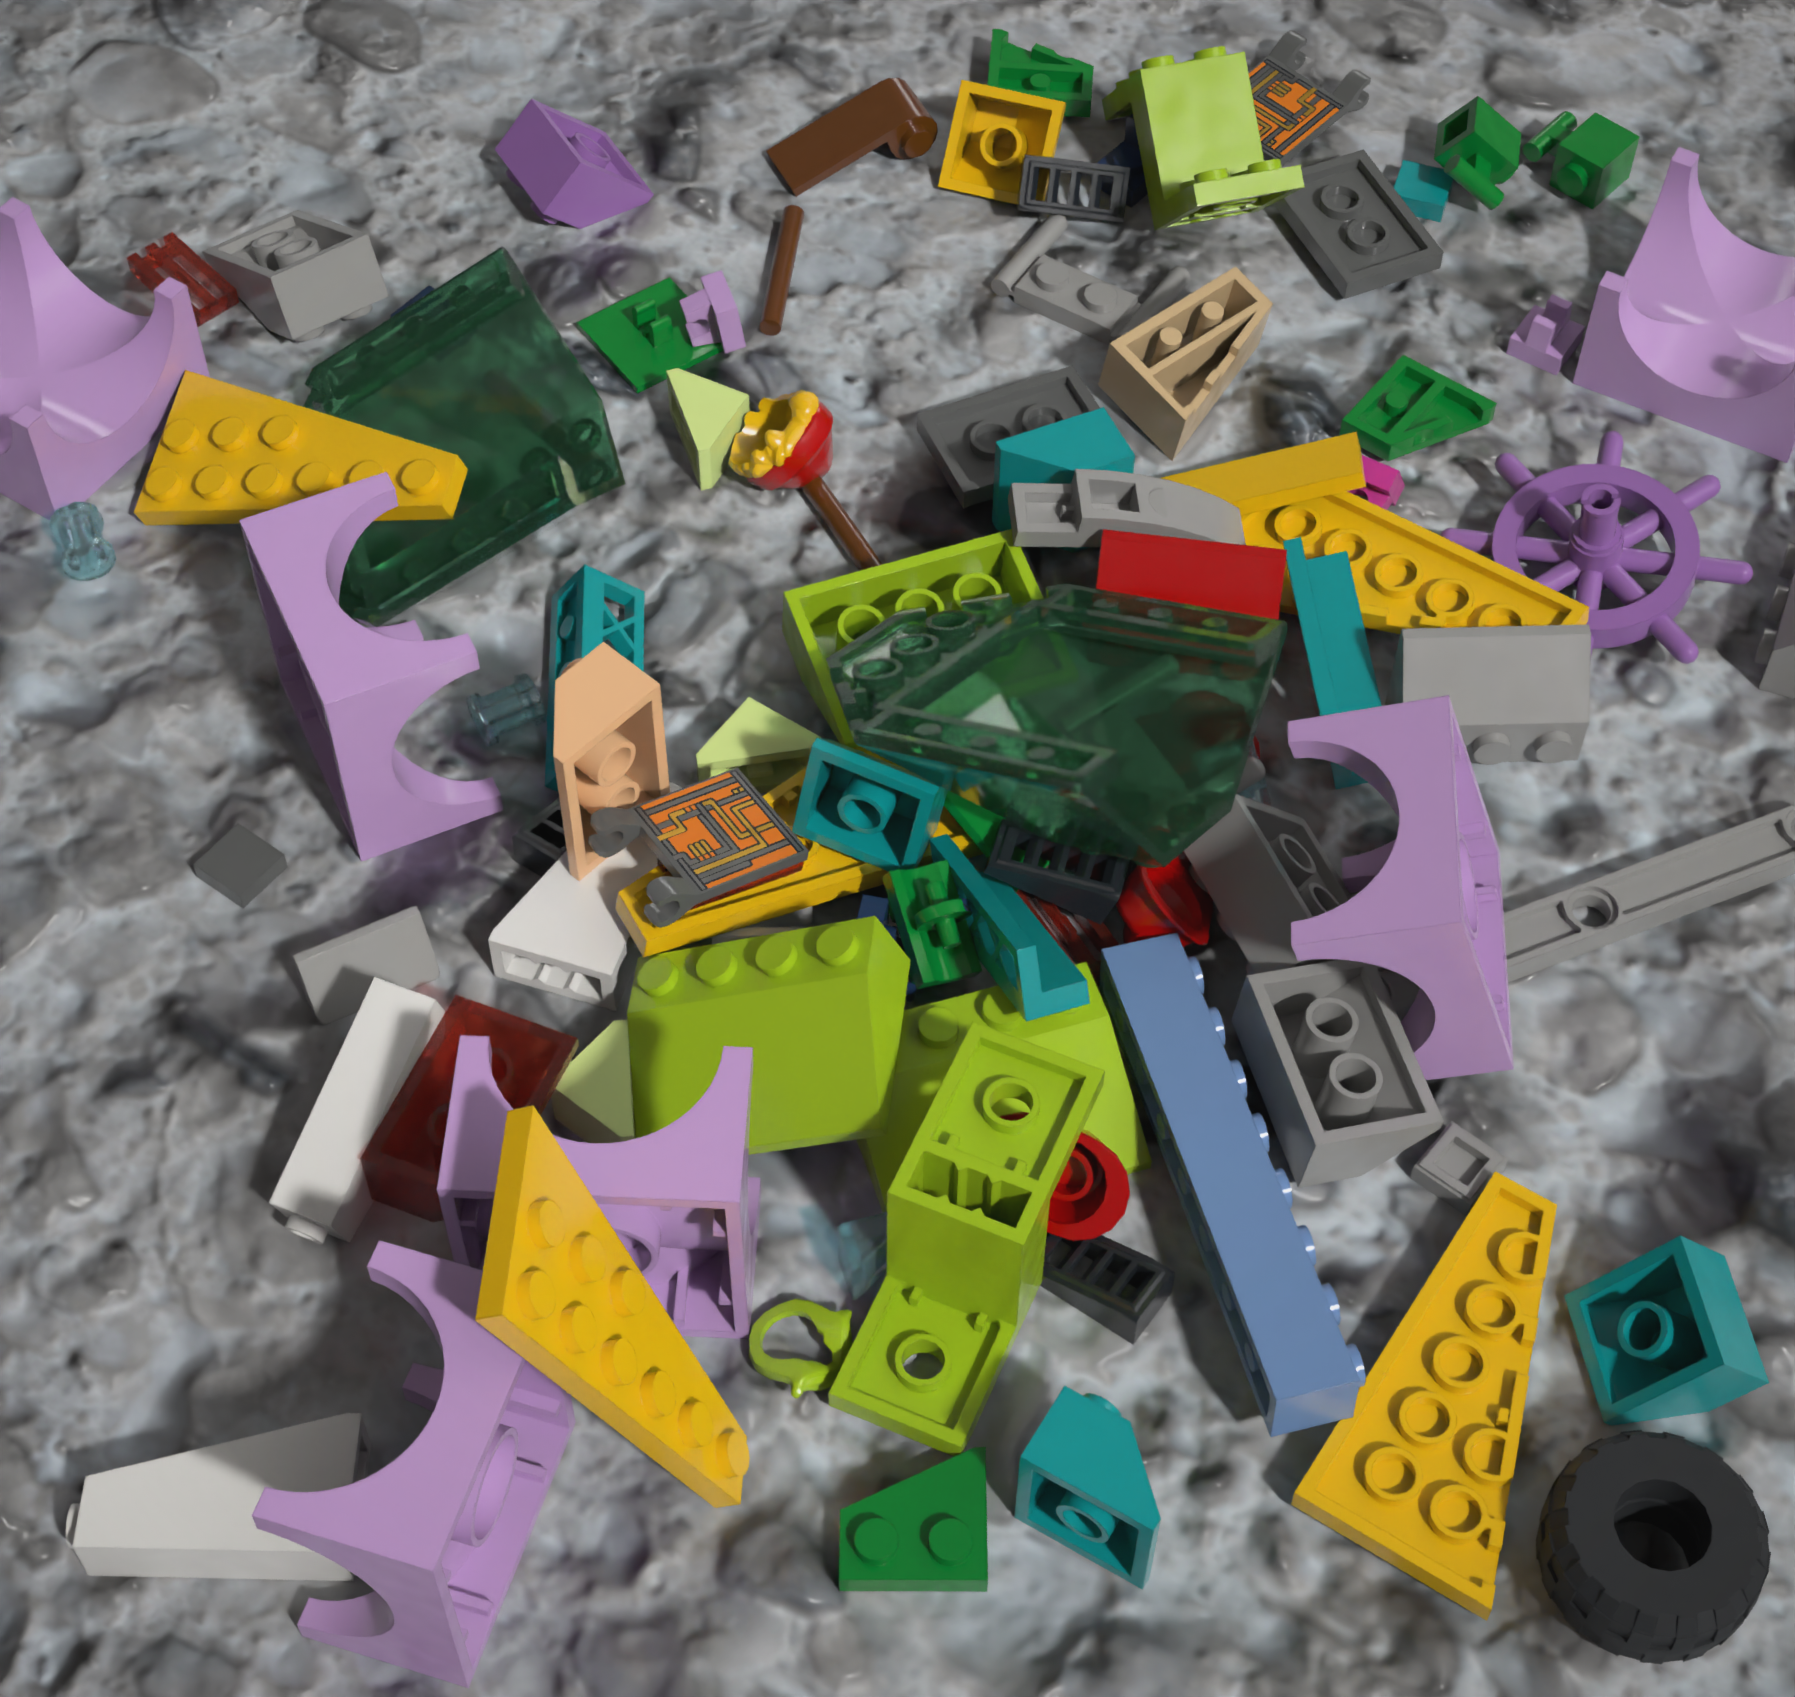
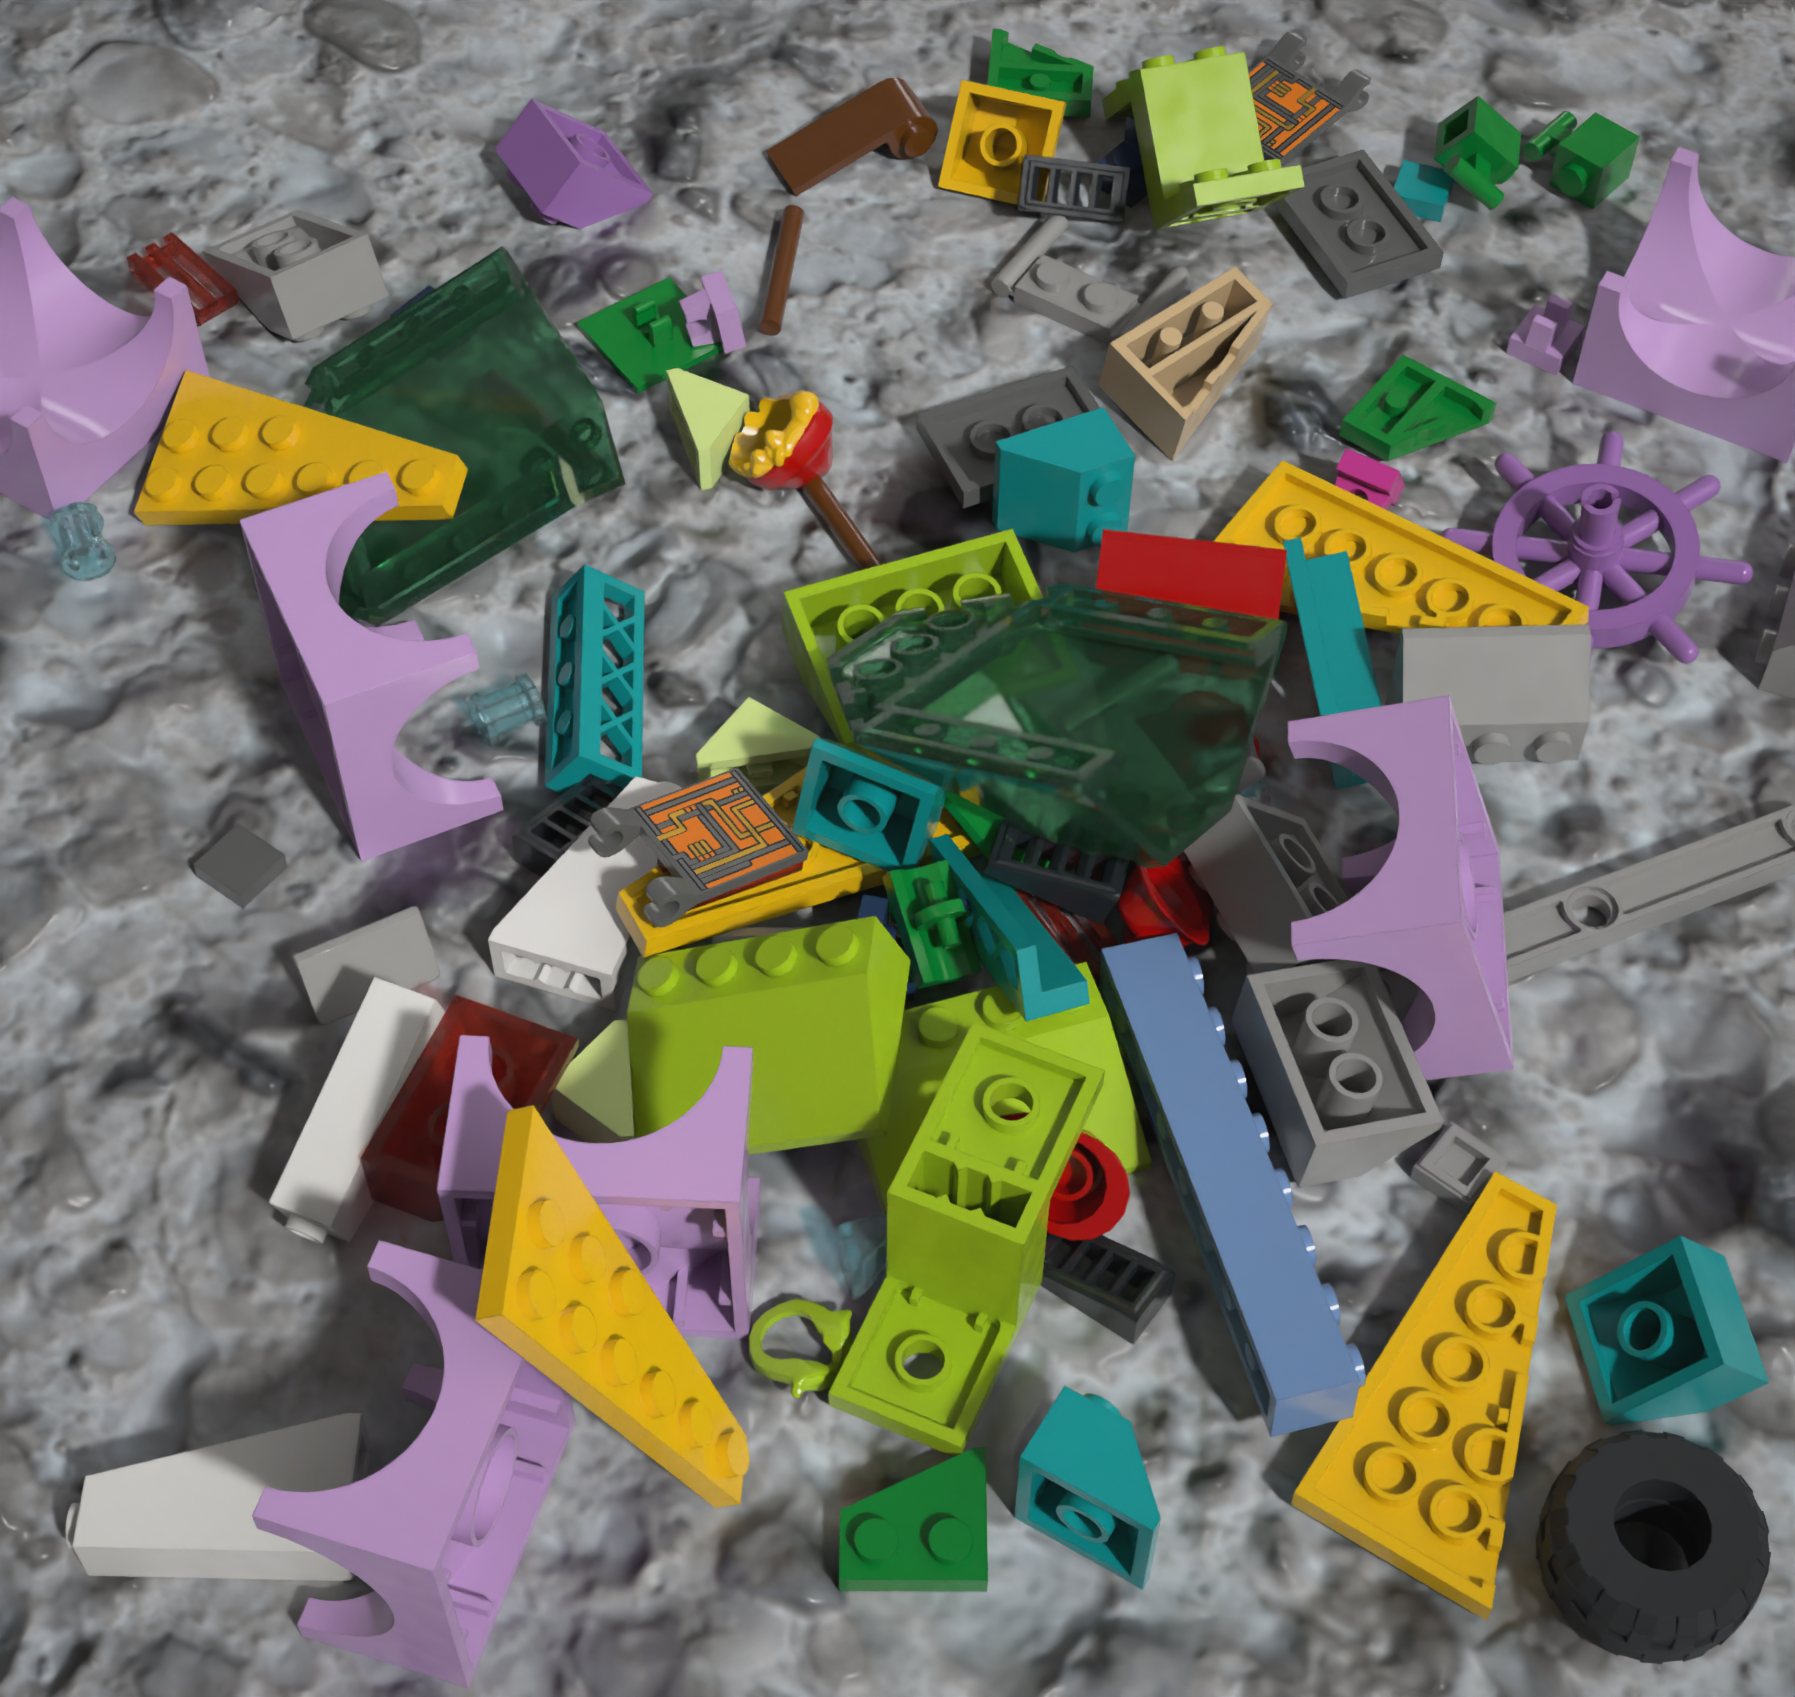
(605, 745): light nougat slope -> none
(1120, 502): light grey slope -> none
(1283, 475): yellow tile -> none

